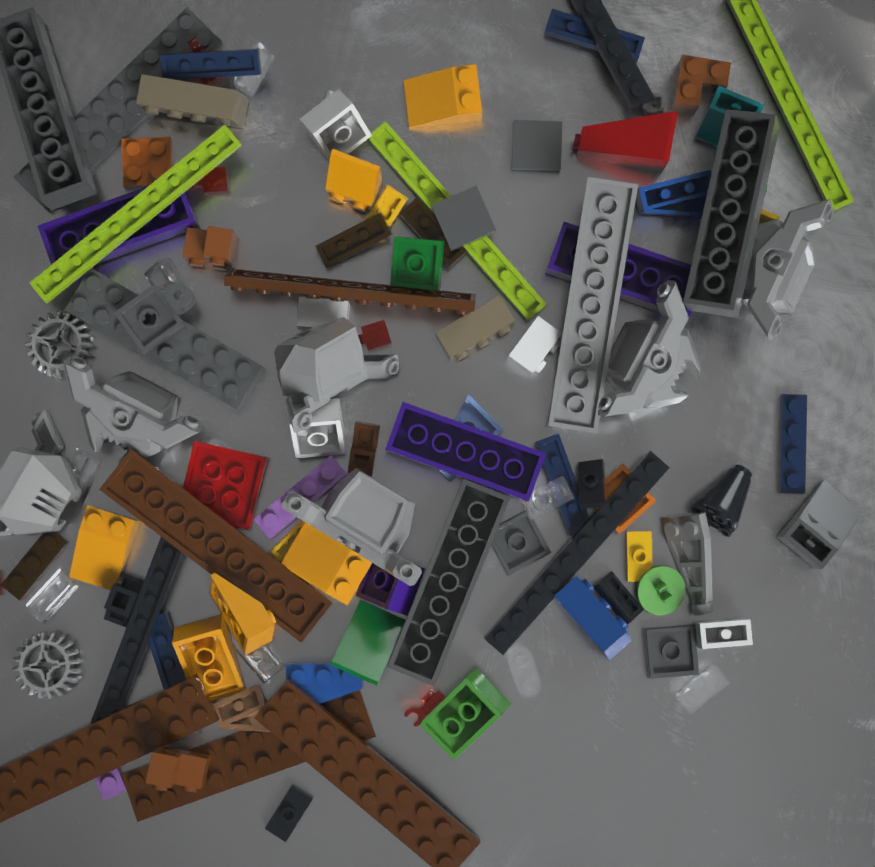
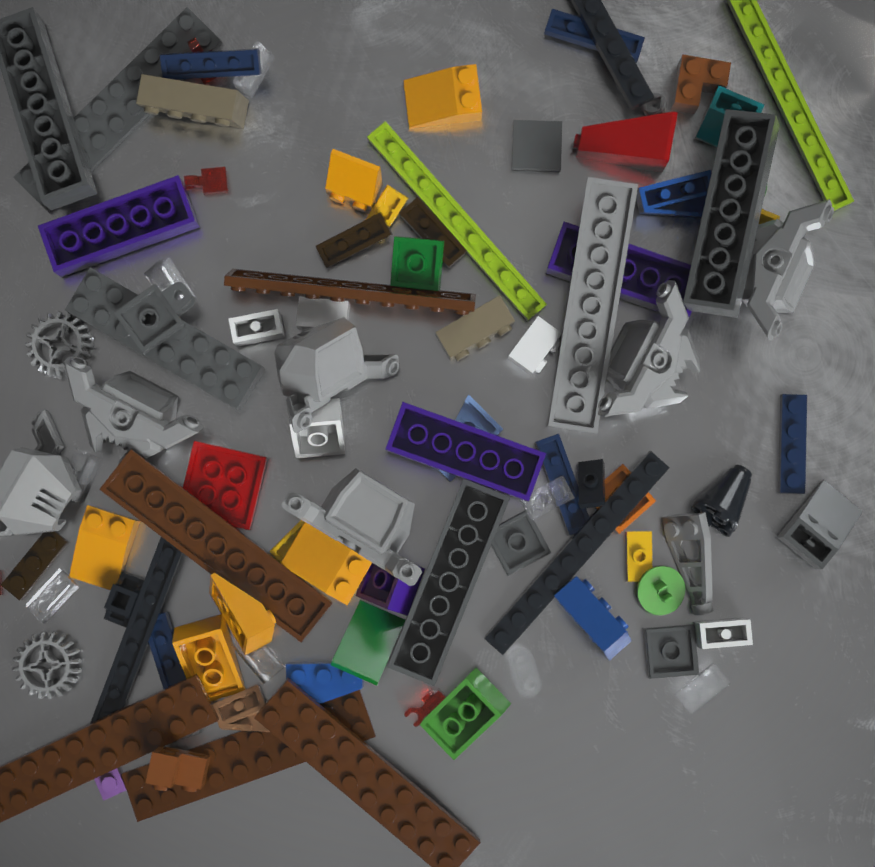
(135, 214): lime plate -> none
(145, 160): orange plate -> none
(211, 246): dark orange brick -> none
(256, 327): none -> white brick
(289, 813): black plate -> none
(312, 486): medium lavender brick -> none
(335, 124): white piece -> none
(364, 447): reddish brown slope -> none
(375, 335): clear red plate -> none
(463, 218): dark grey tile -> none
(618, 597): black plate -> none

